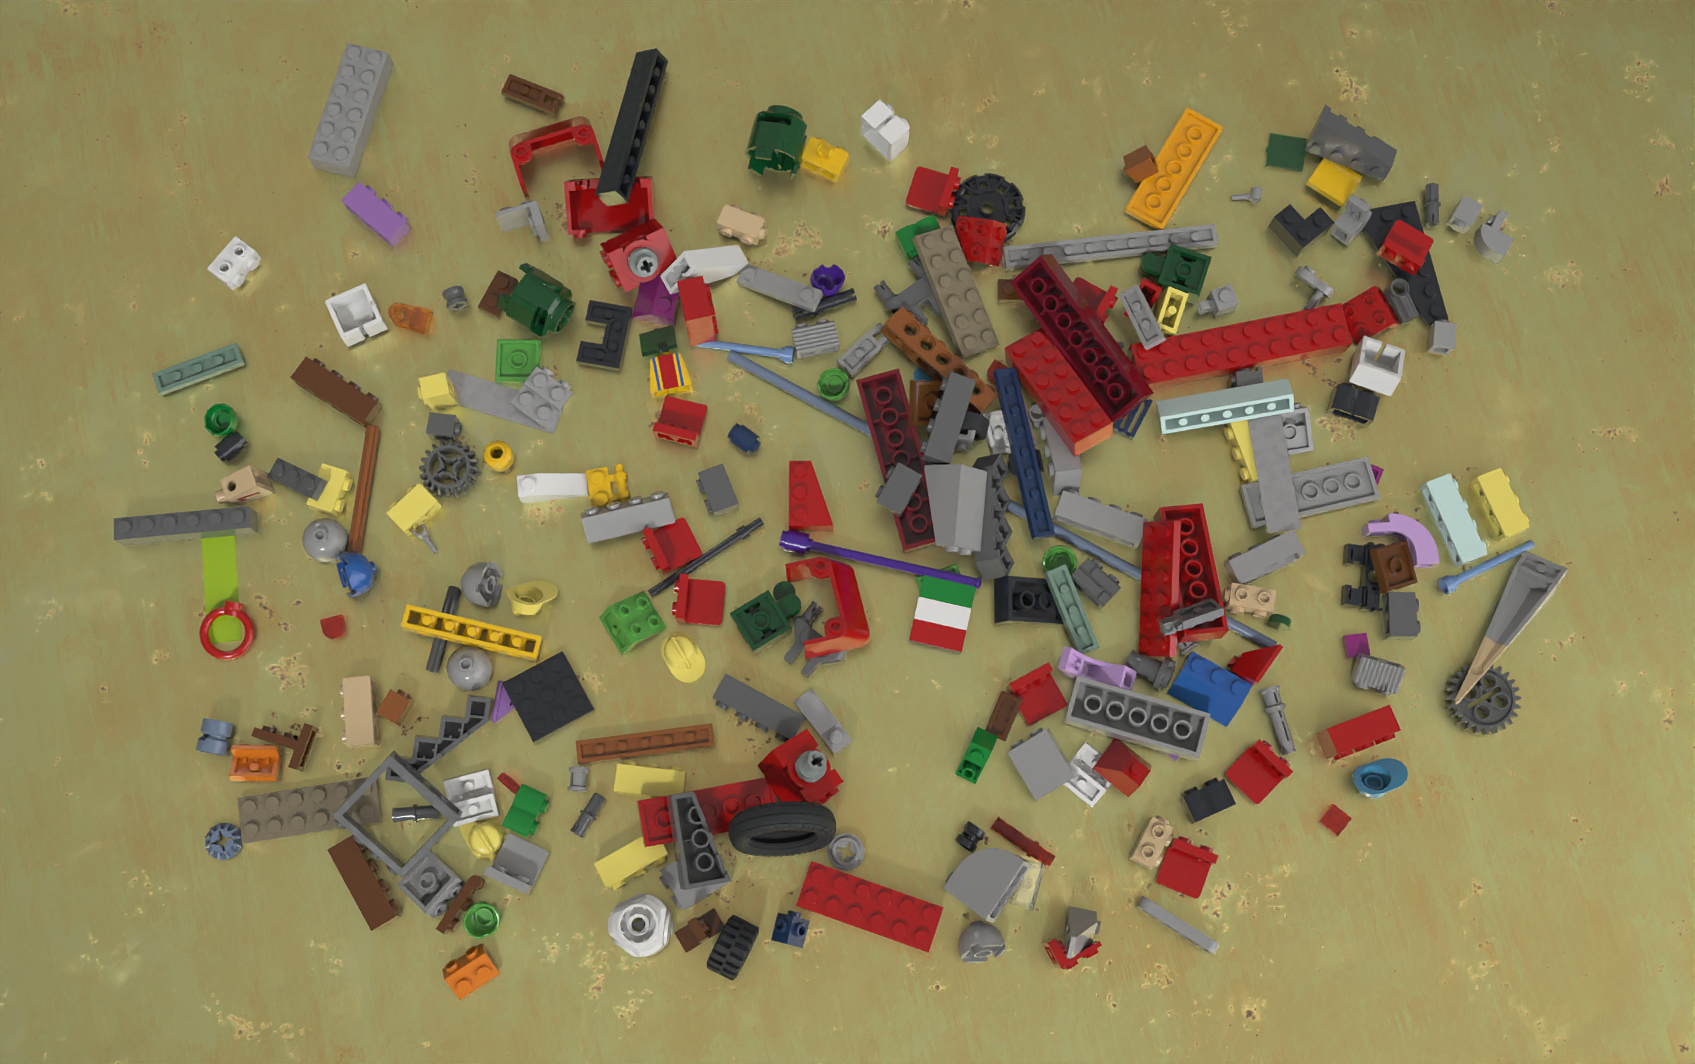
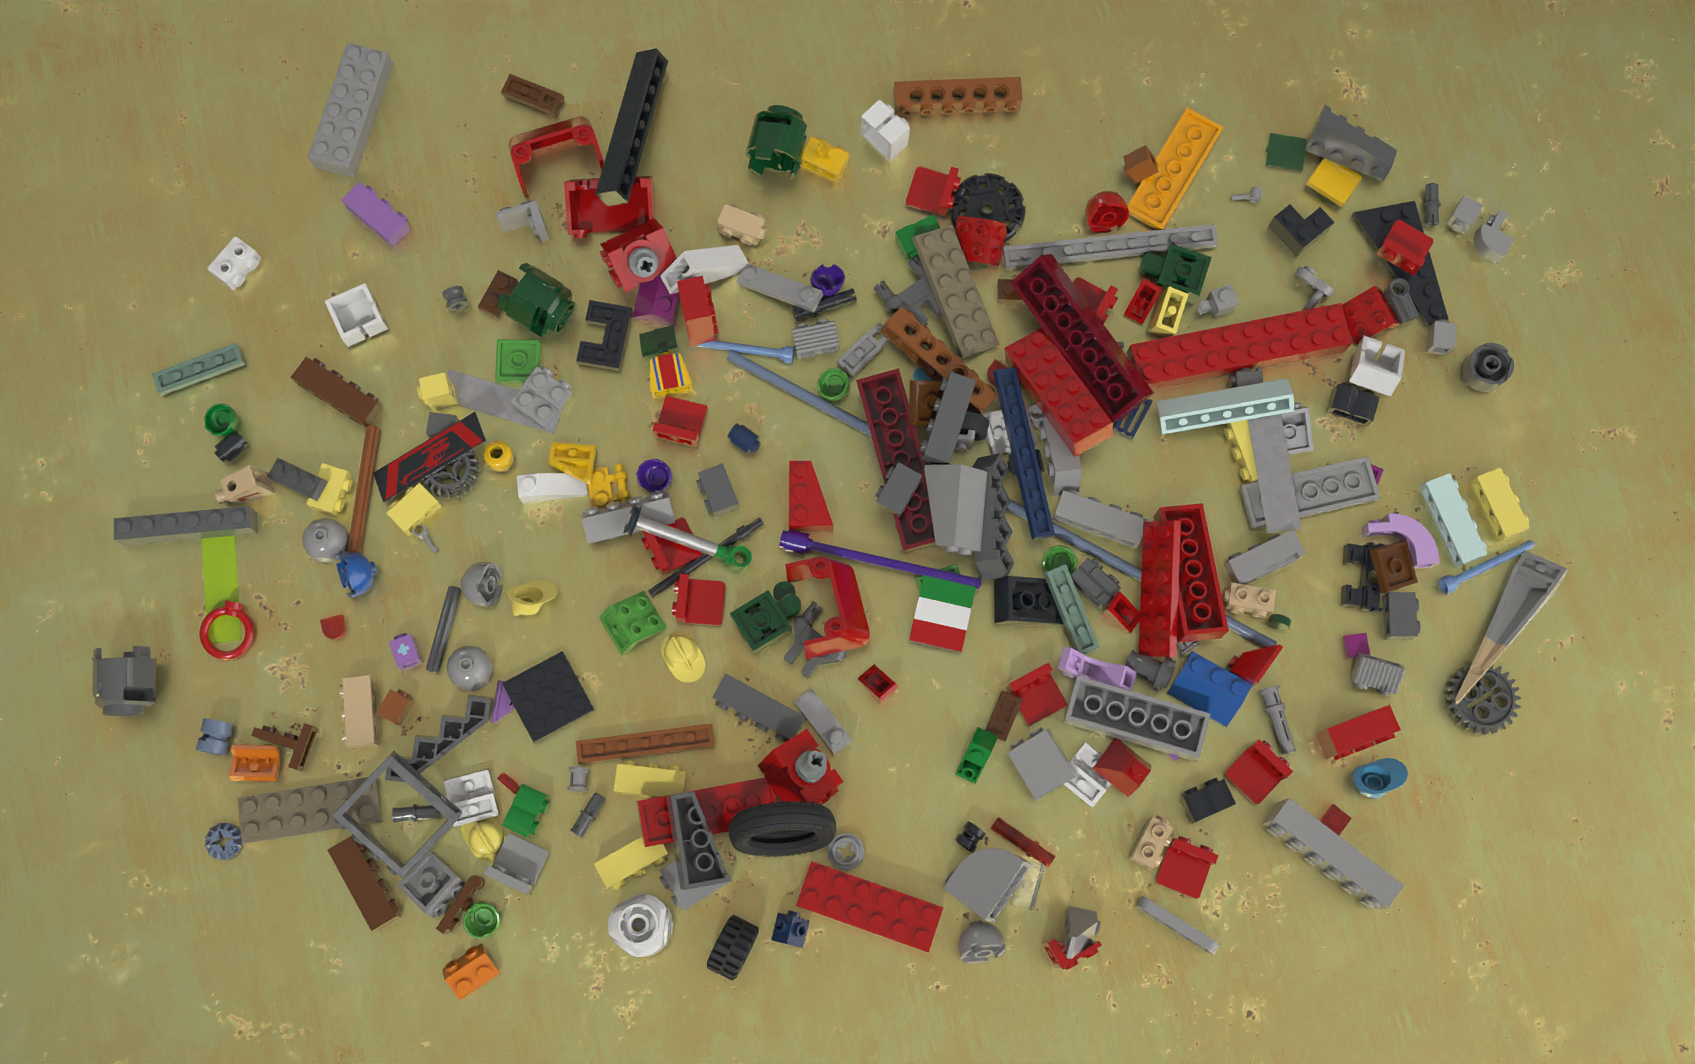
(124, 683): none -> dark grey piece
(405, 651): none -> medium lavender brick
(414, 317): clear orange piece -> none
(429, 456): none -> black sticker
(471, 632): yellow brick -> none
(573, 459): none -> yellow wing
(654, 475): none -> dark purple hair
(686, 539): none -> piece
(699, 930): reddish brown bracket -> none
(878, 684): none -> red slope
(966, 88): none -> dark orange brick
(1106, 211): none -> red cylinder
(1122, 612): none -> red slope
(1142, 317): light grey plate -> none
(1190, 616): dark grey hinge -> none
(1332, 854): none -> light grey brick
(1352, 220): light grey brick -> none
(1487, 367): none -> dark grey brick

